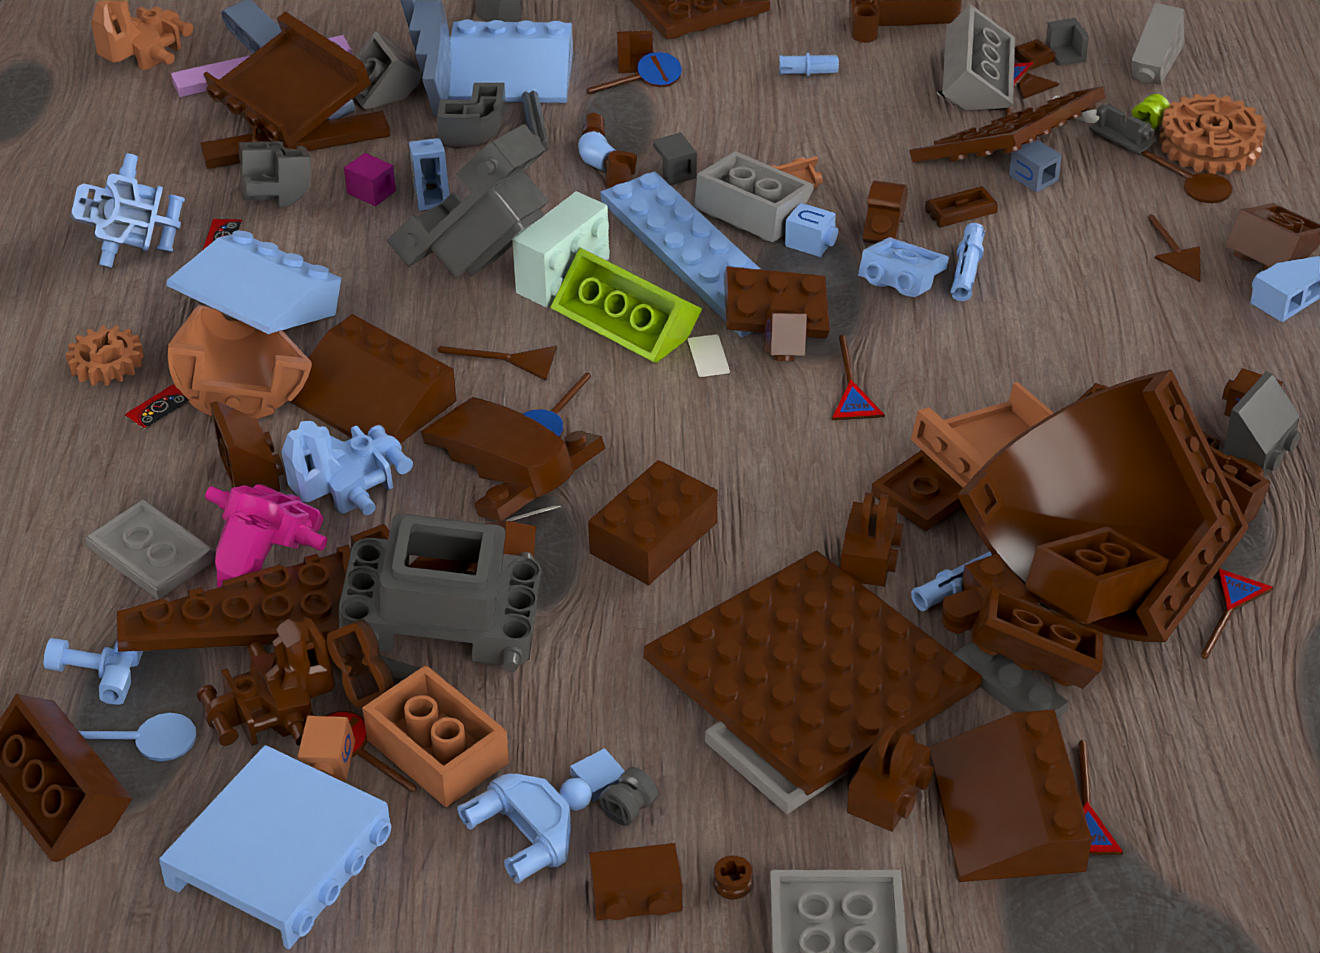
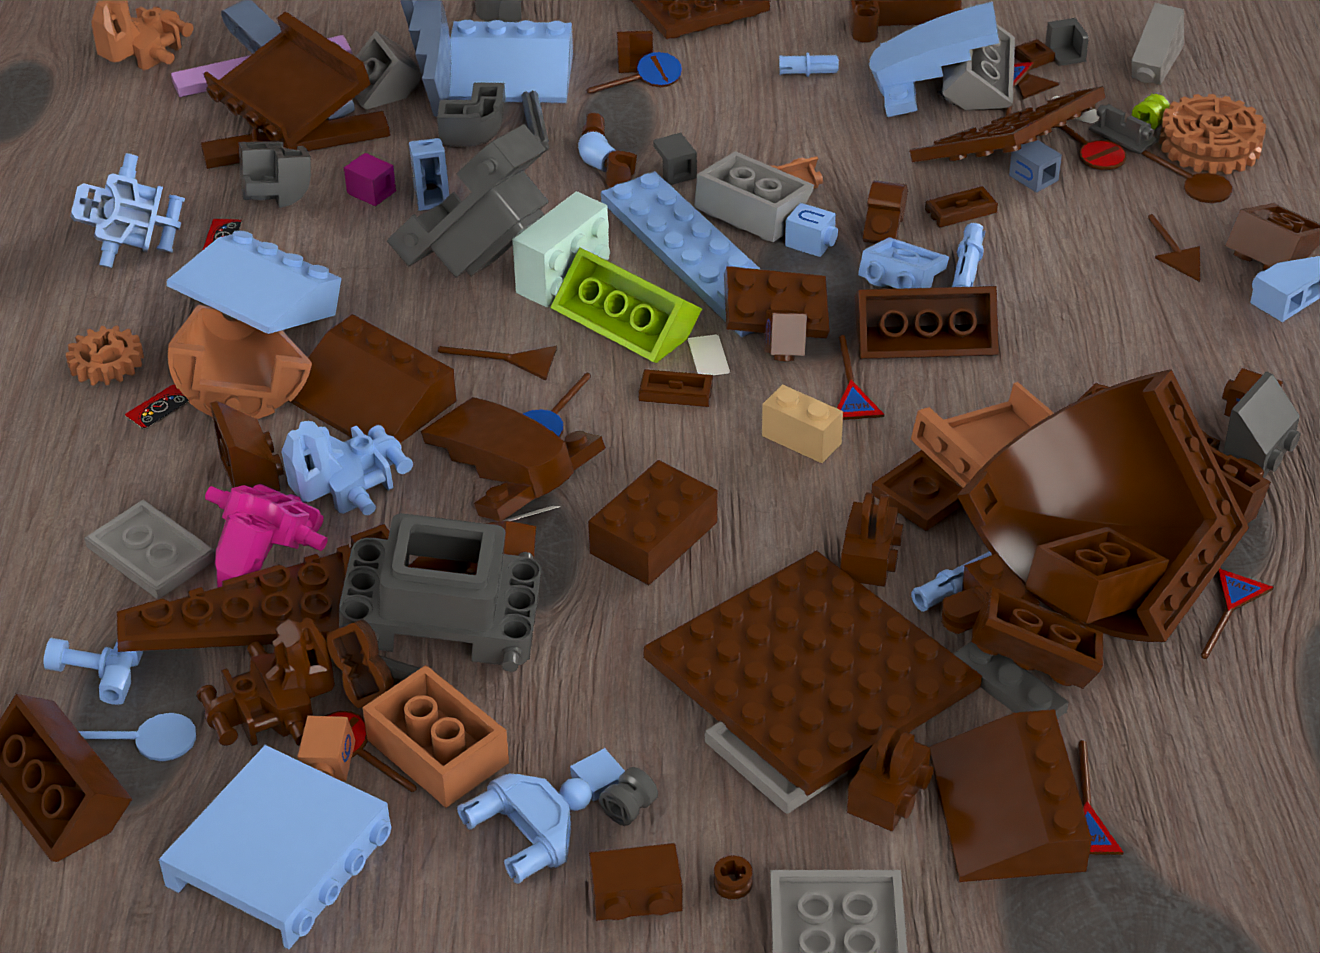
(675, 388): none -> reddish brown tile
(802, 423): none -> tan brick
(925, 49): none -> light blue slope
(927, 322): none -> reddish brown slope
(1098, 153): none -> piece

